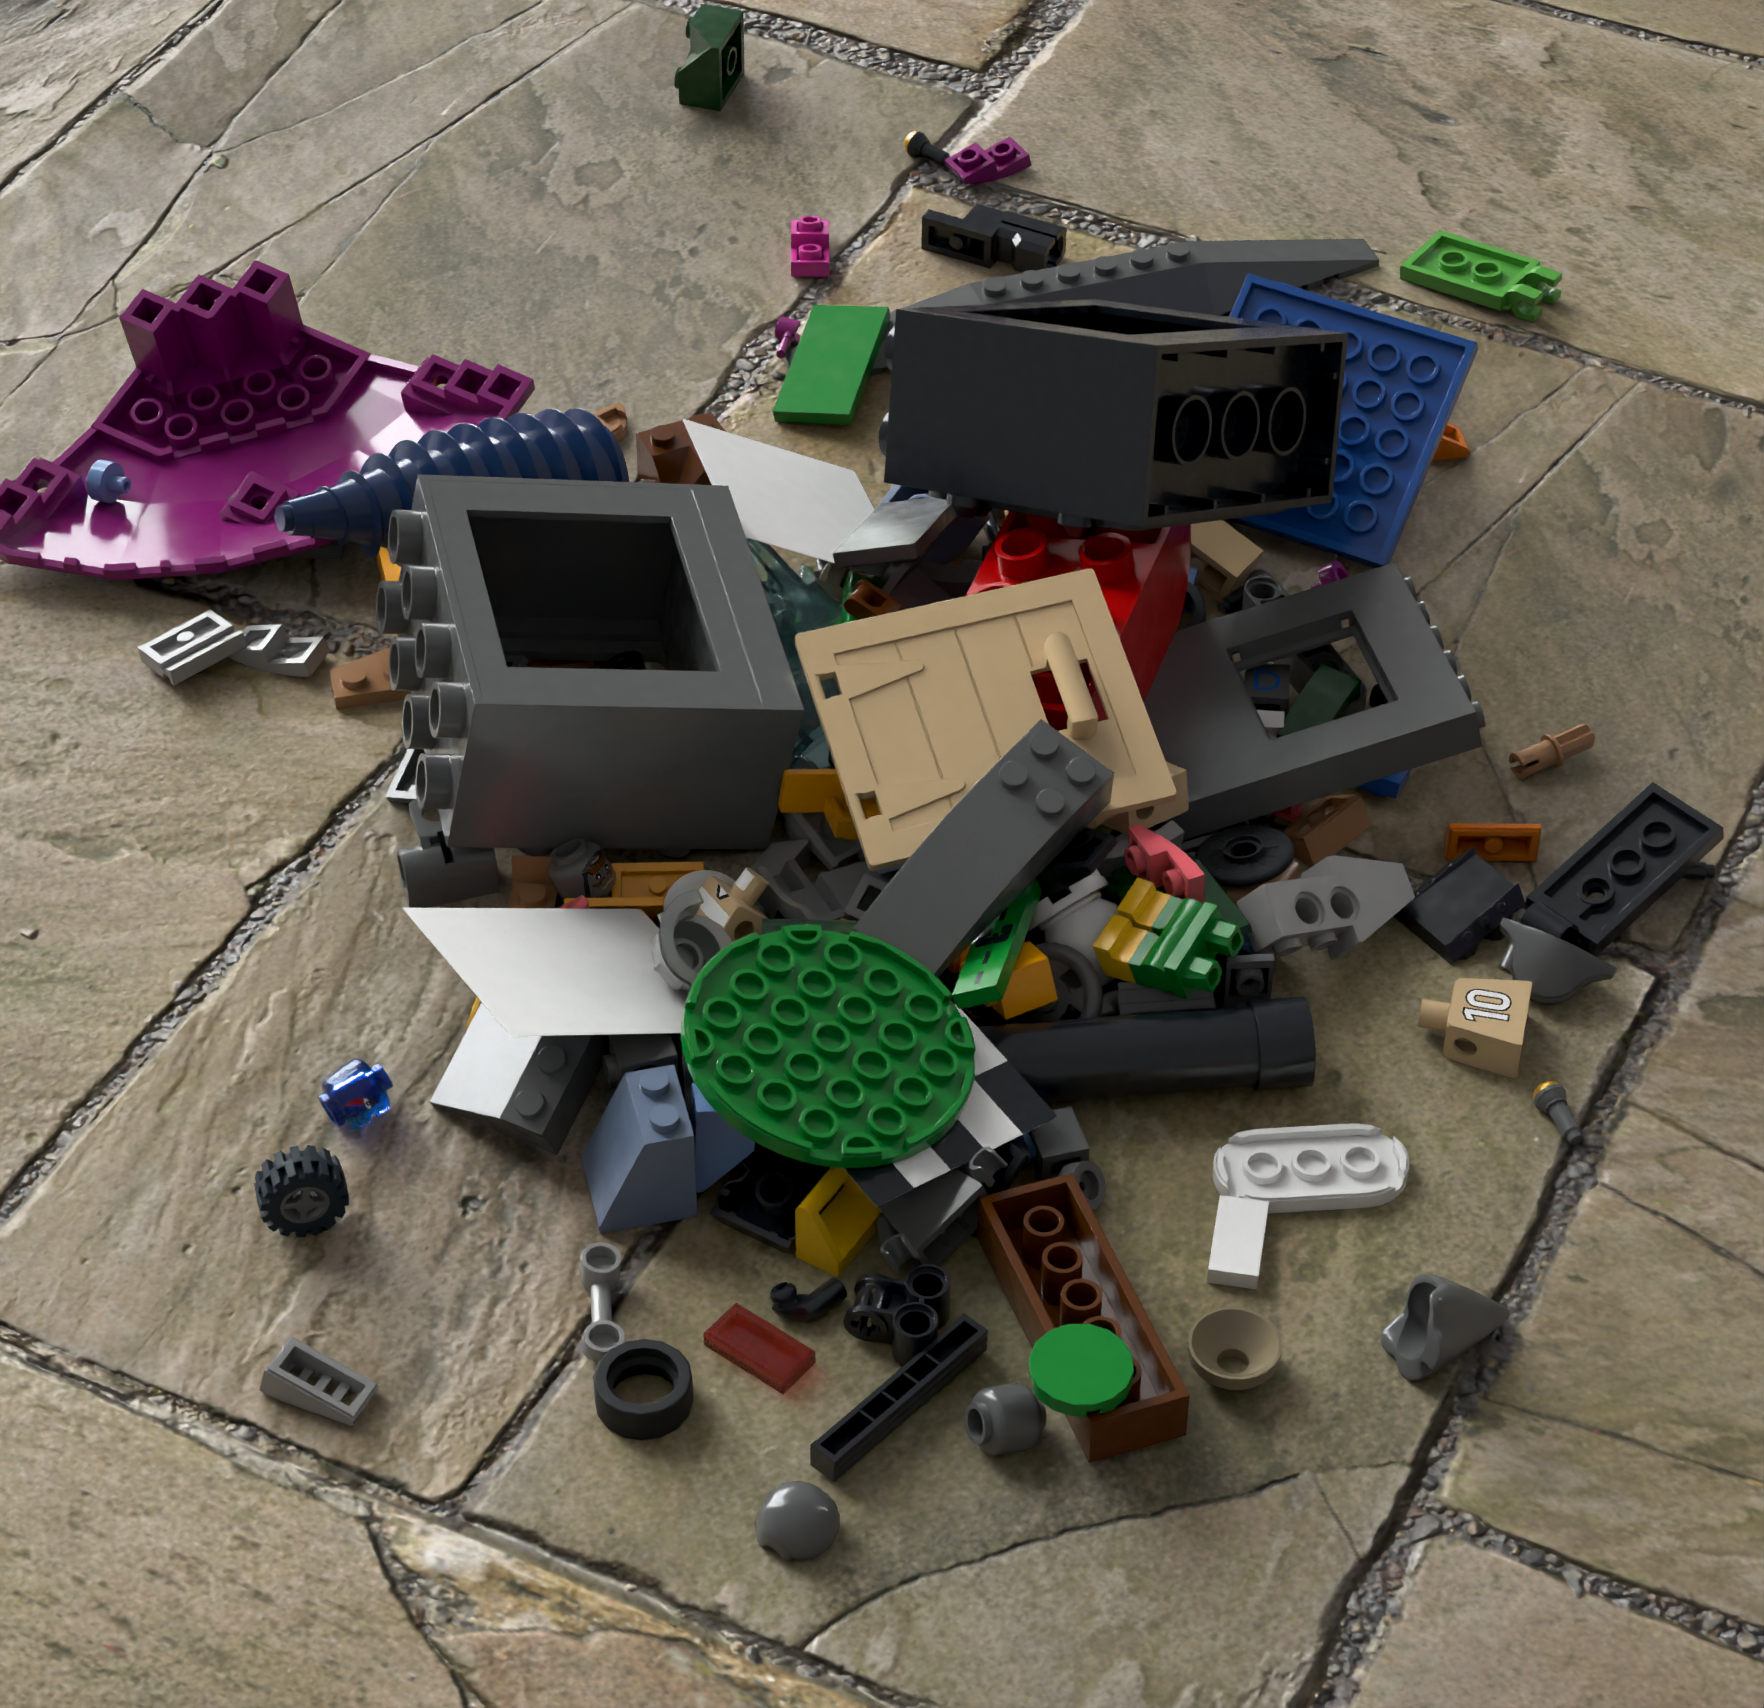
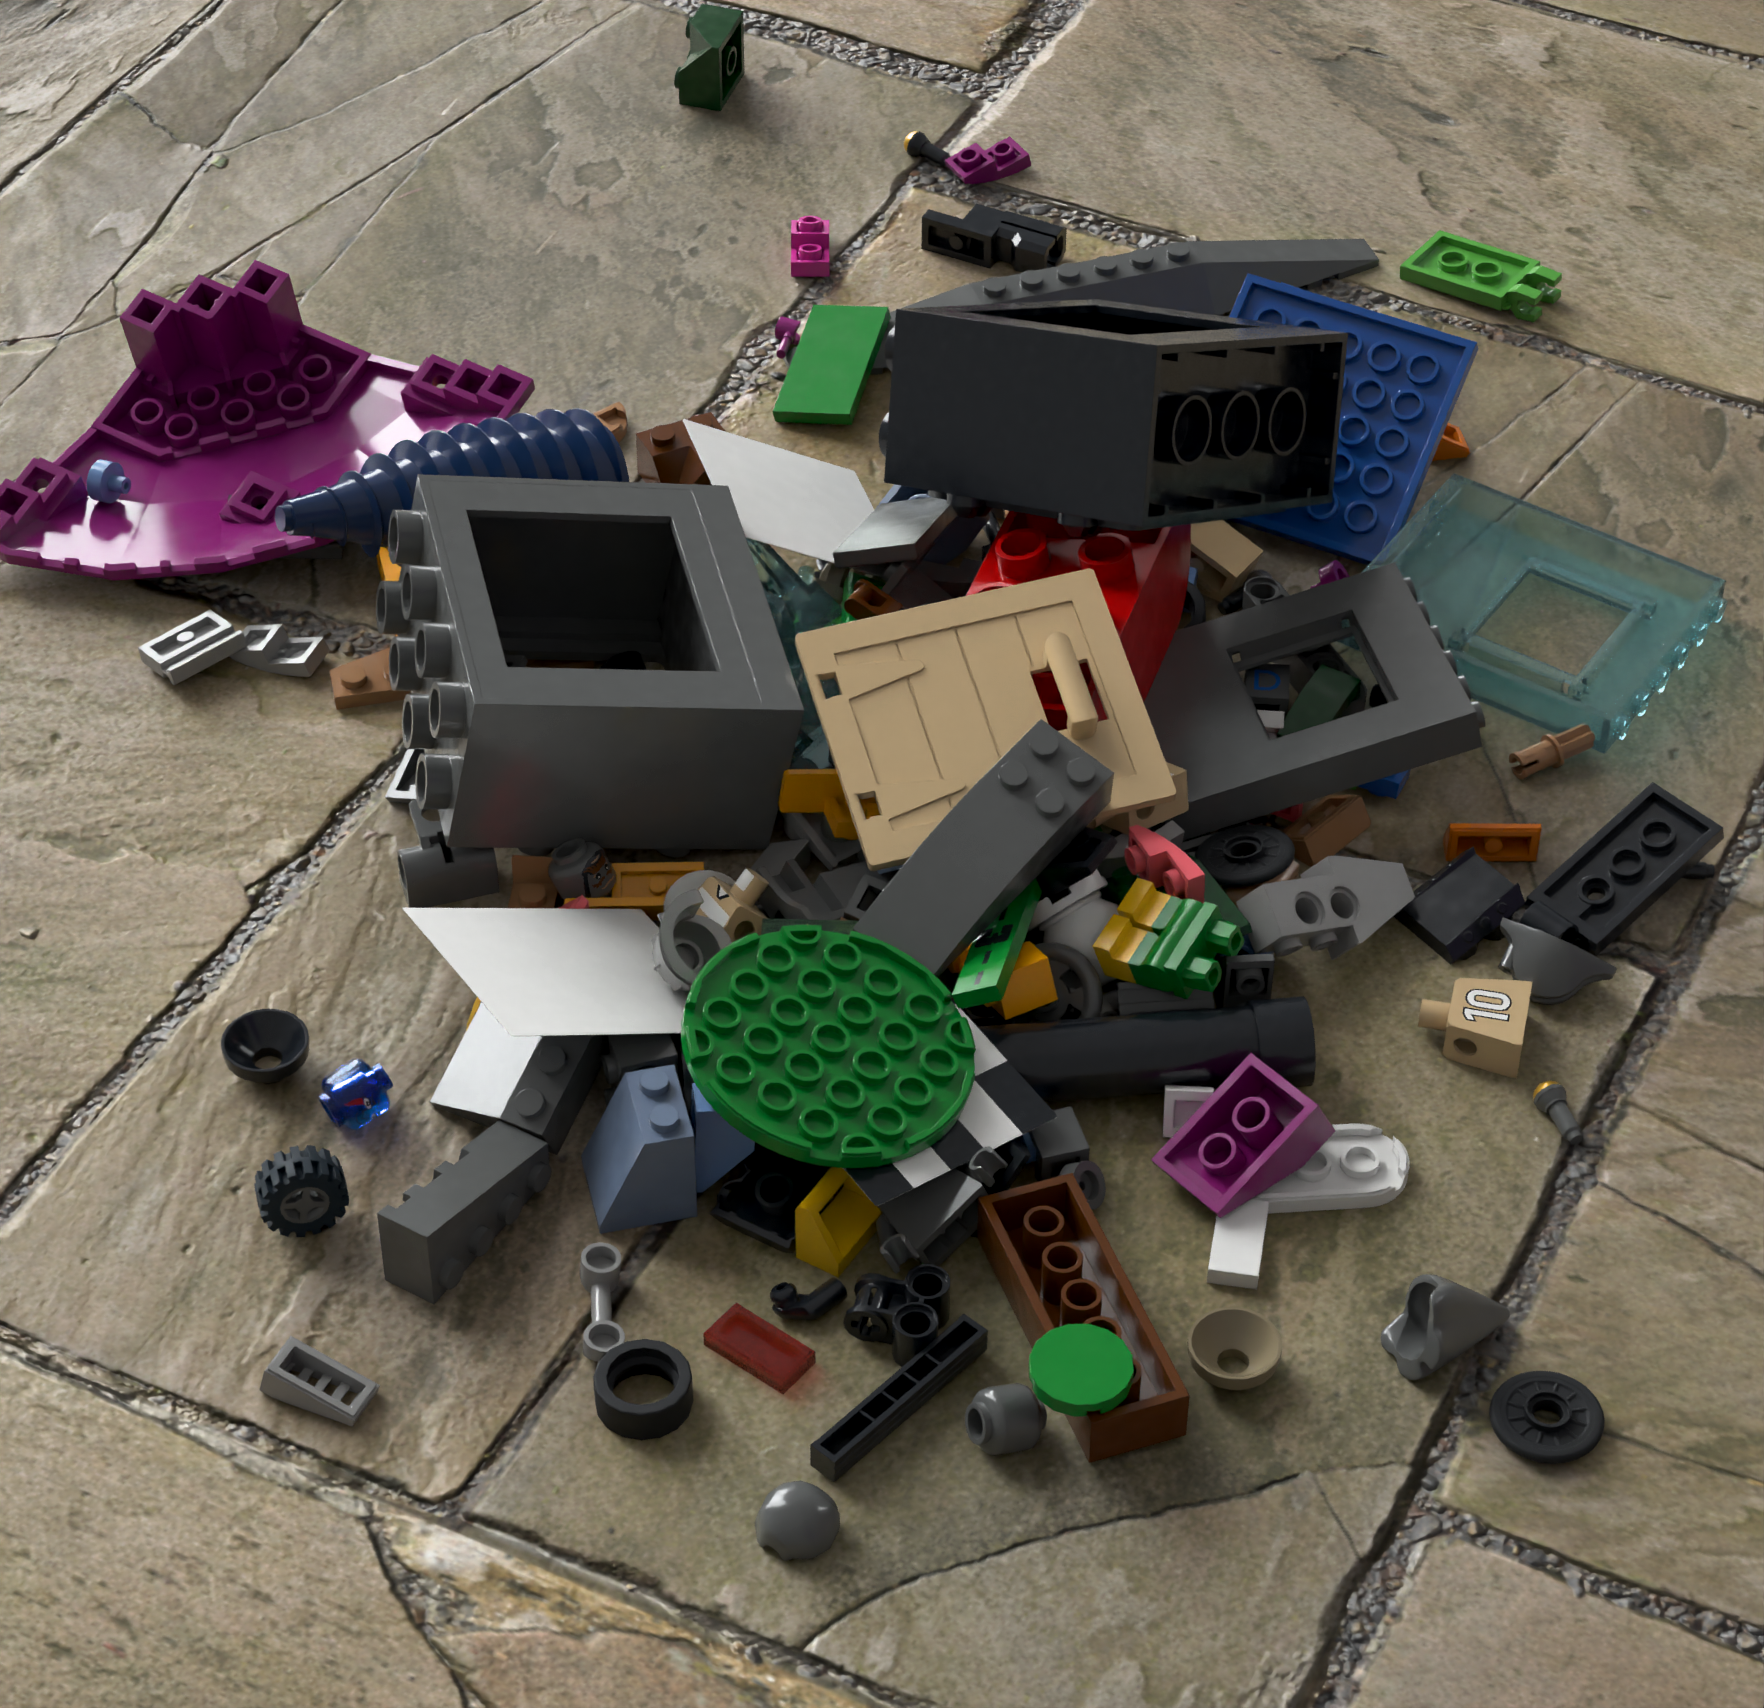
(263, 1035): none -> black piece
(461, 1211): none -> dark grey wedge
(1181, 1104): none -> white tile
(1244, 1138): none -> magenta slope
(1477, 547): none -> clear light blue panel
(1555, 1443): none -> black wheel

